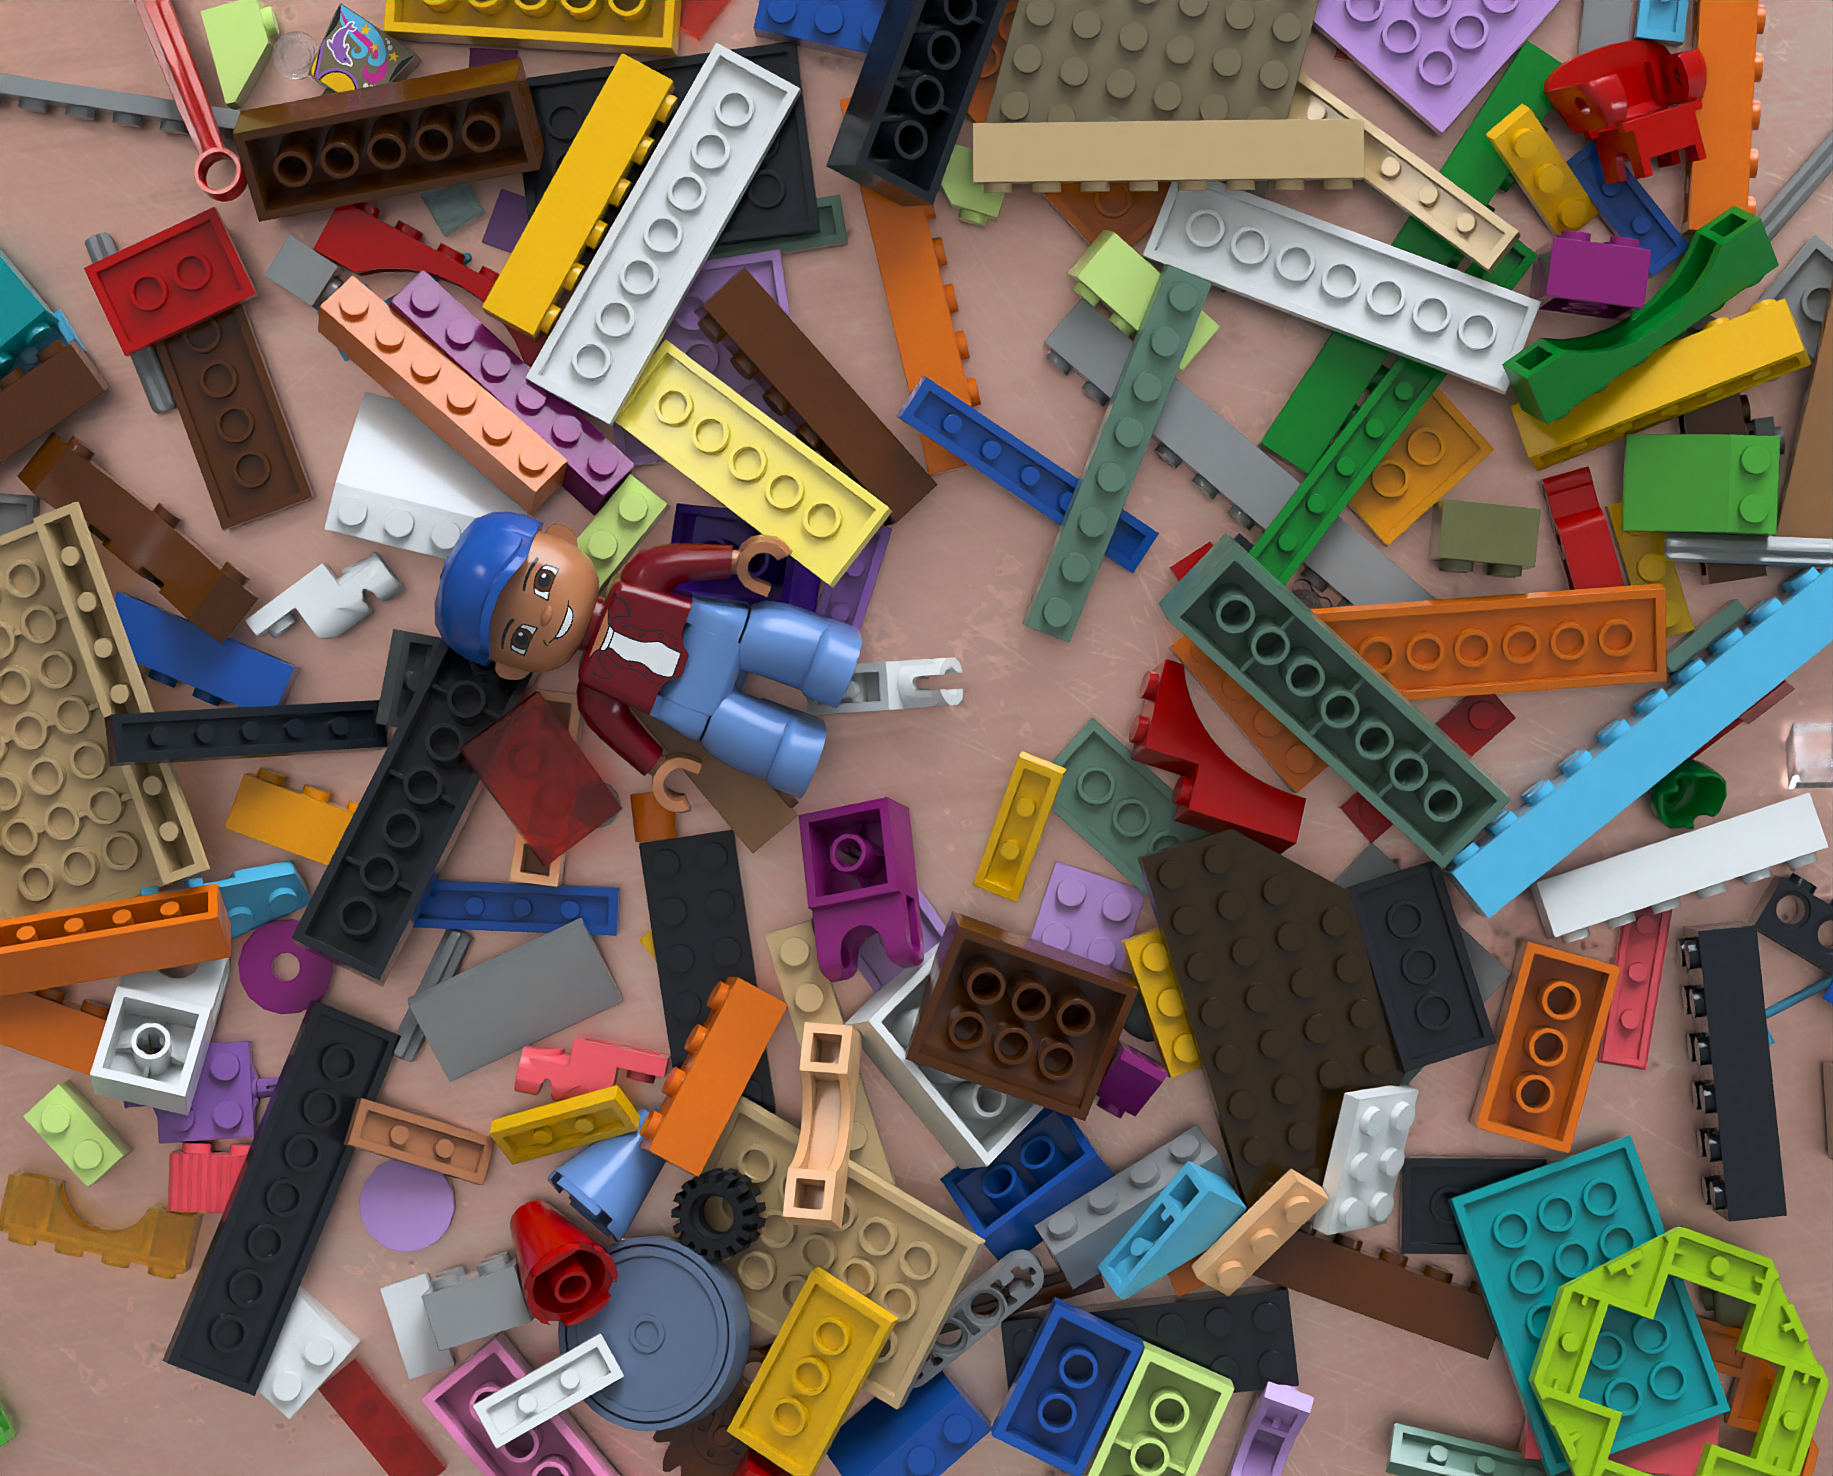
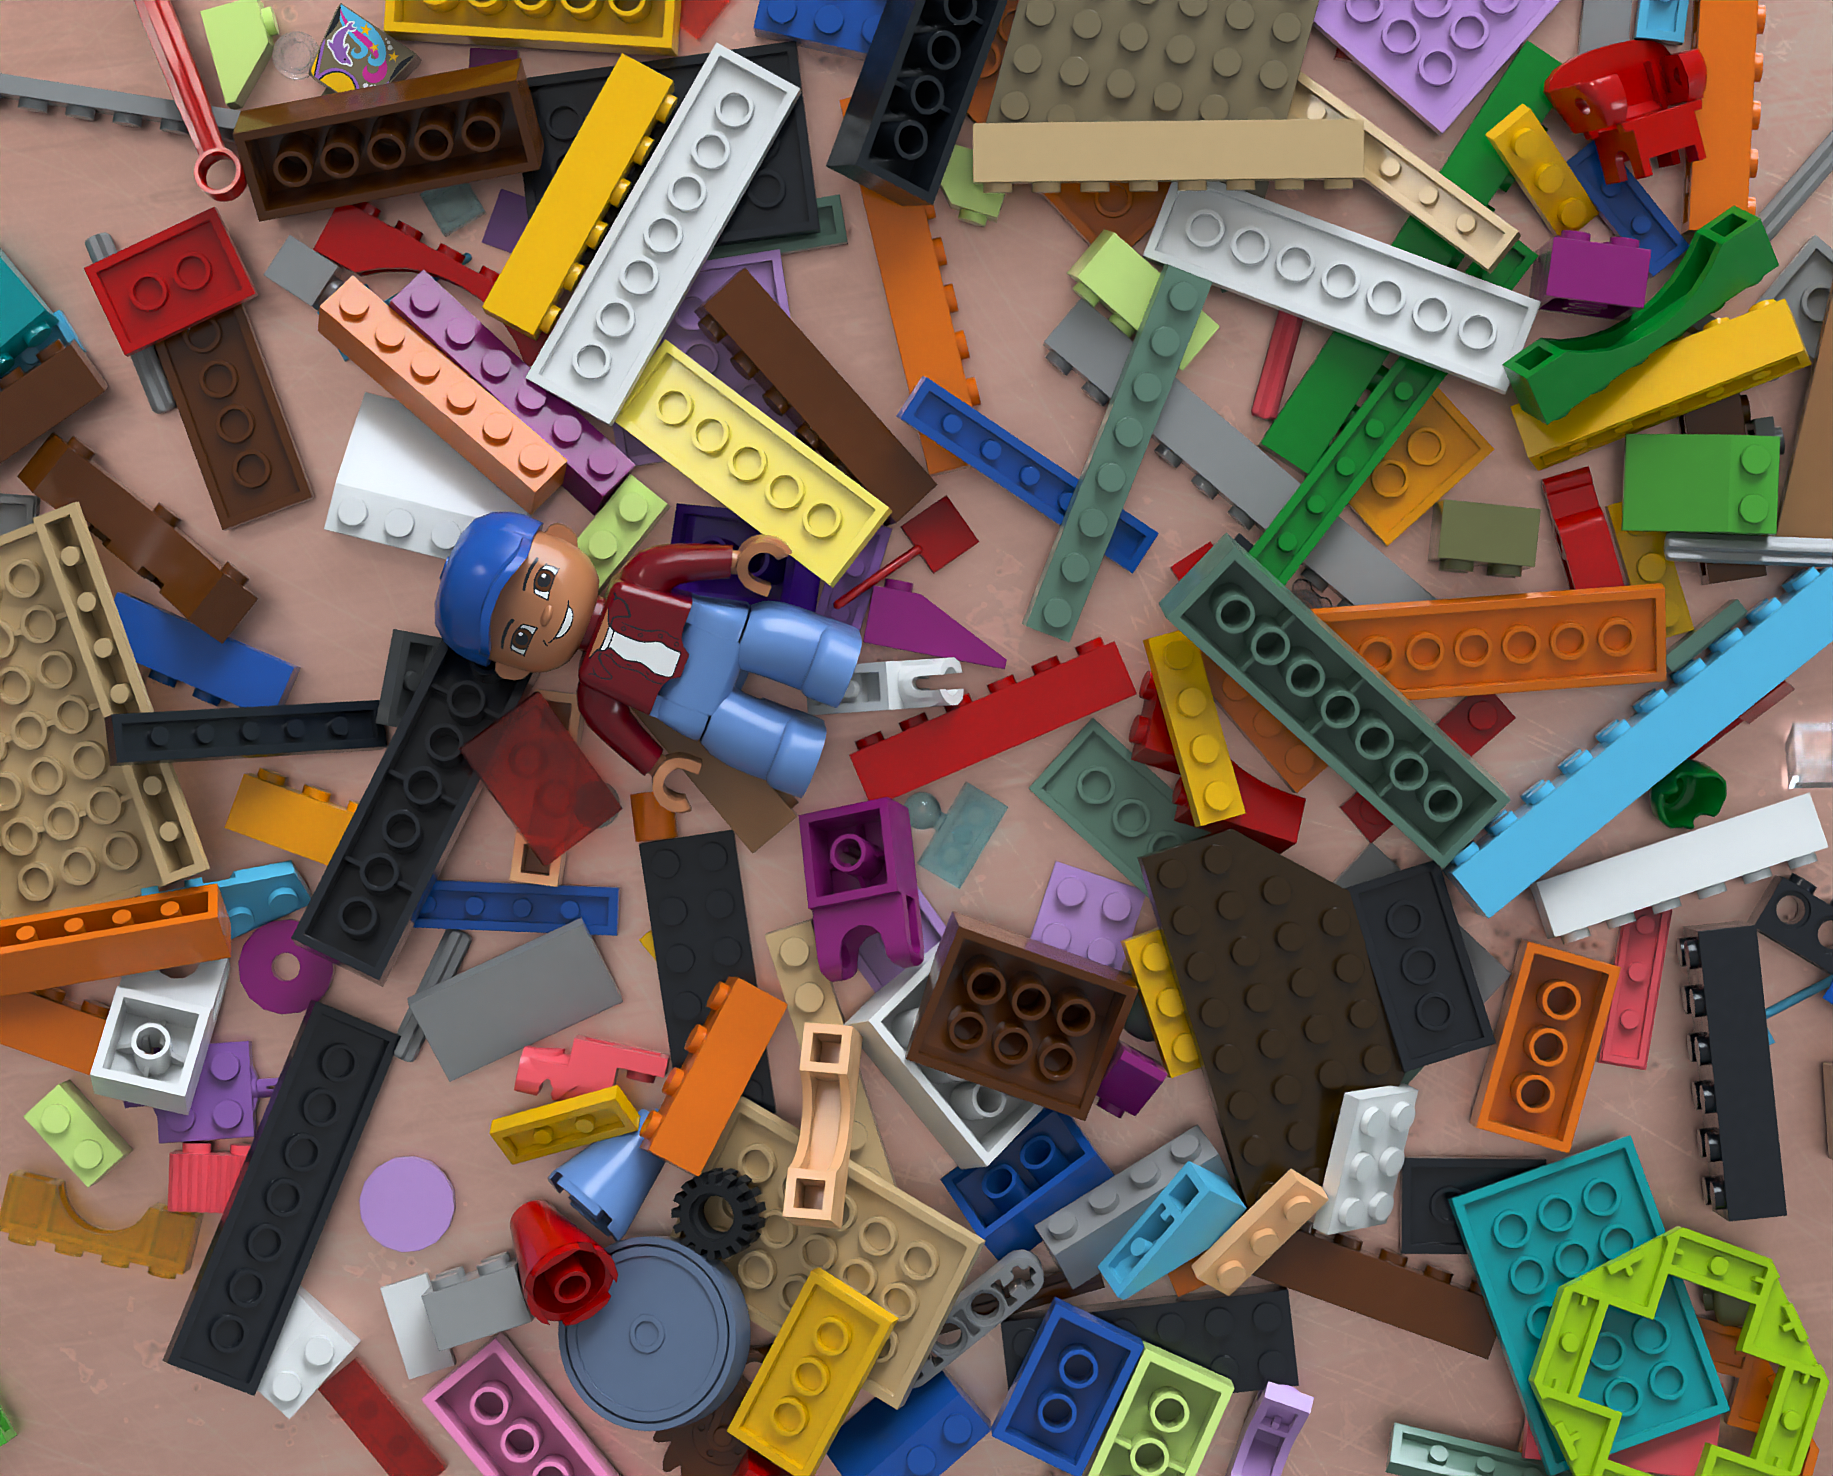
(329, 602): white plate -> none
(419, 1141): nougat plate -> none
(548, 1390): white plate -> none
(917, 625): none -> magenta slope
(937, 536): none -> red piece
(959, 832): none -> clear light blue plate
(993, 723): none -> red brick
(1019, 826): yellow plate -> none
(1194, 728): none -> yellow plate
(1276, 366): none -> coral axle

